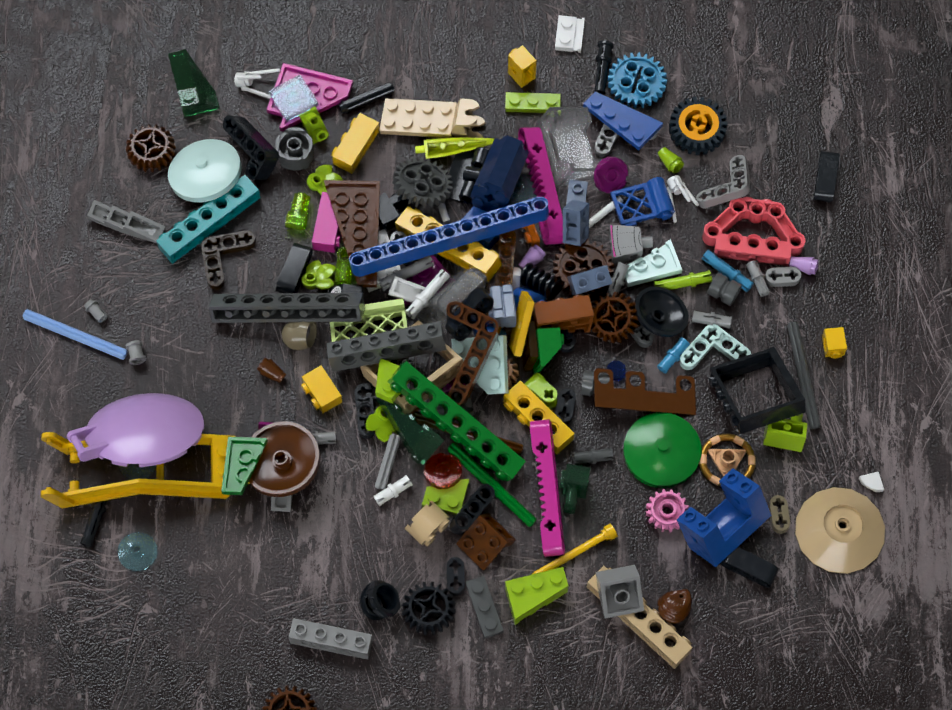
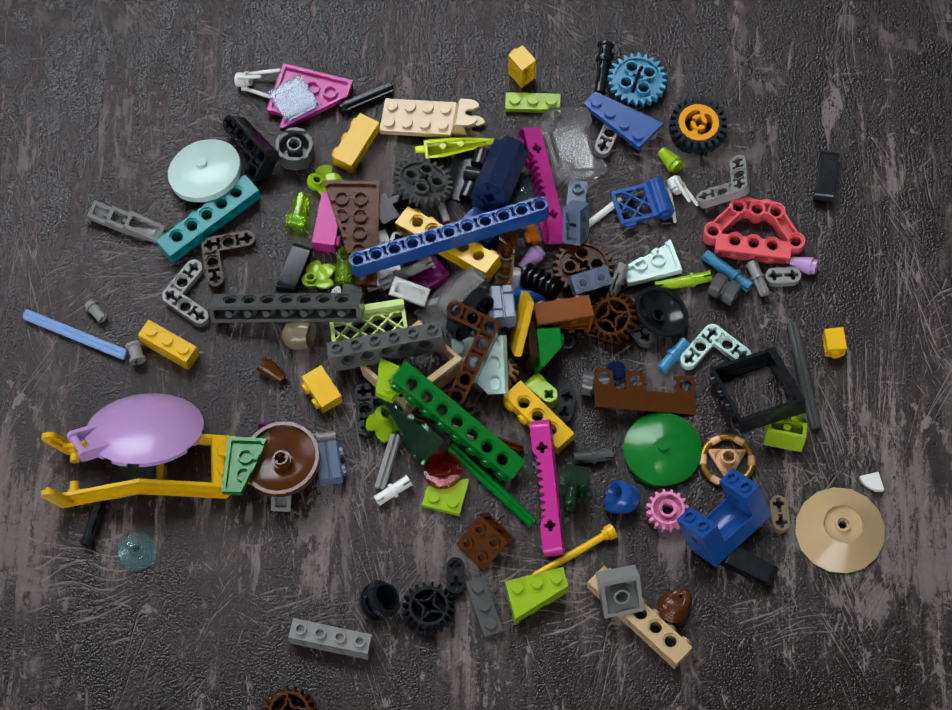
(144, 140): reddish brown gear -> none
(168, 344): none -> yellow brick
(179, 294): none -> light grey beam
(193, 88): clear green wedge -> none
(314, 125): lime hips -> none
(330, 466): none -> sand blue brick
(421, 301): white pin -> none
(427, 523): tan brick -> none
(479, 504): black beam -> none
(569, 34): white plate -> none
(610, 174): magenta tile -> none
(622, 497): none -> blue piece
(627, 243): light grey torso -> none
(710, 319): light grey pin -> none

